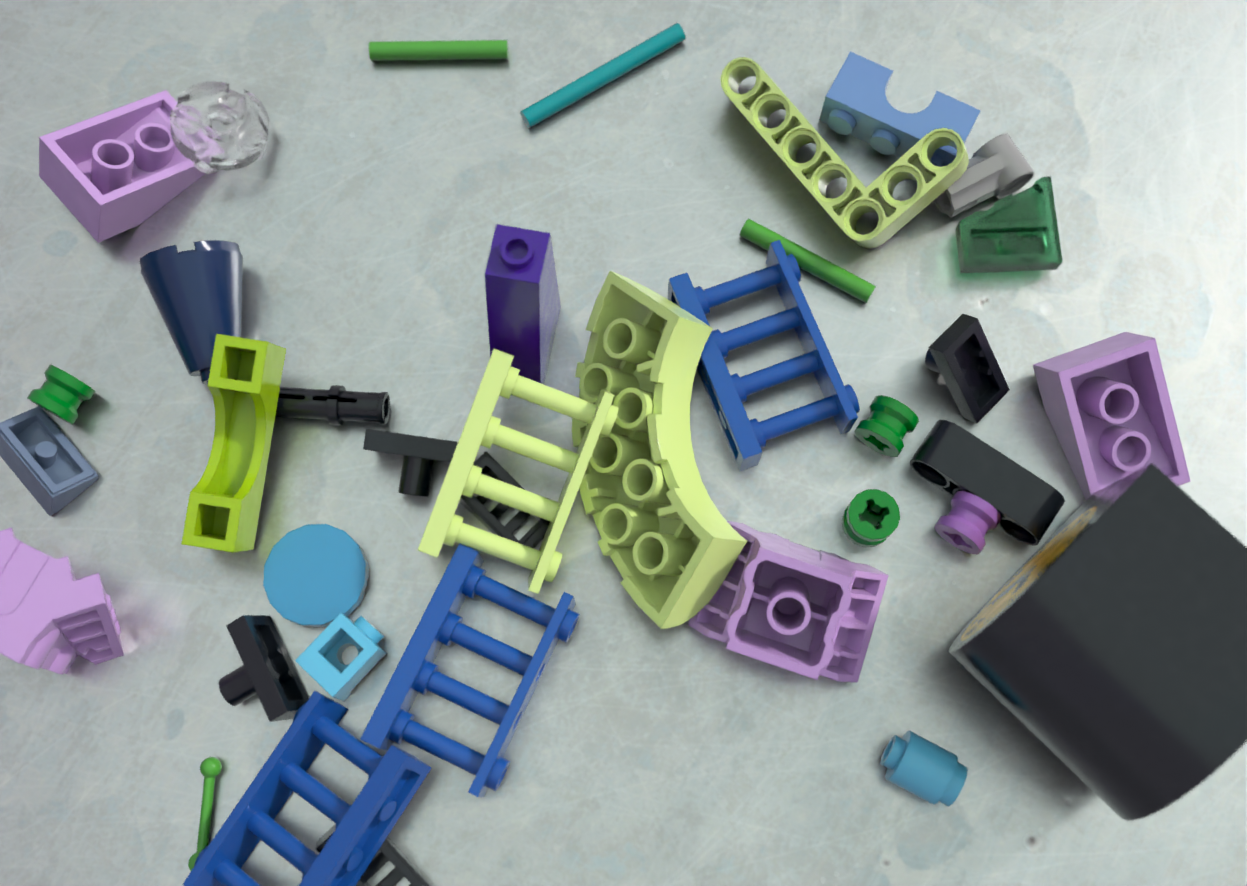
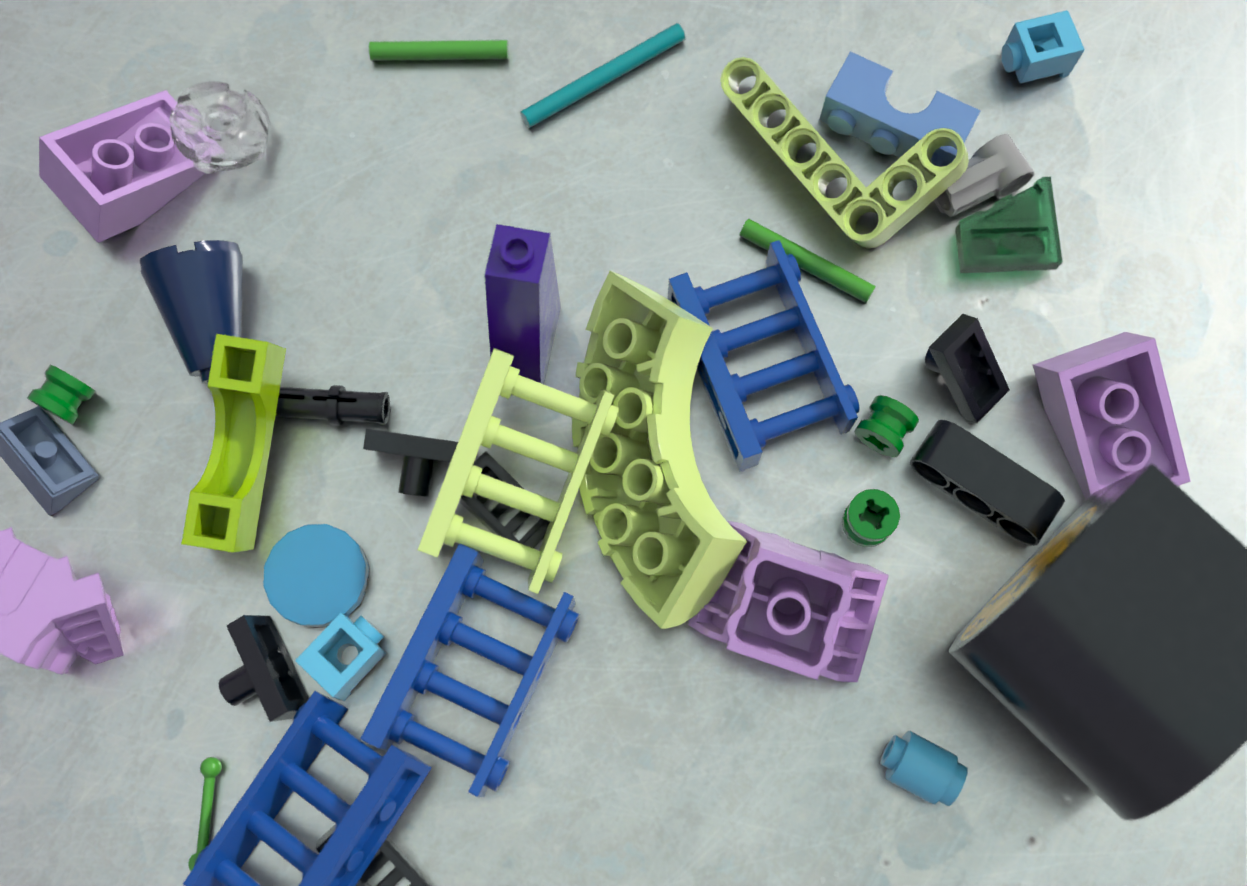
(968, 522): medium lavender wheel -> none
(1042, 47): none -> medium azure brick

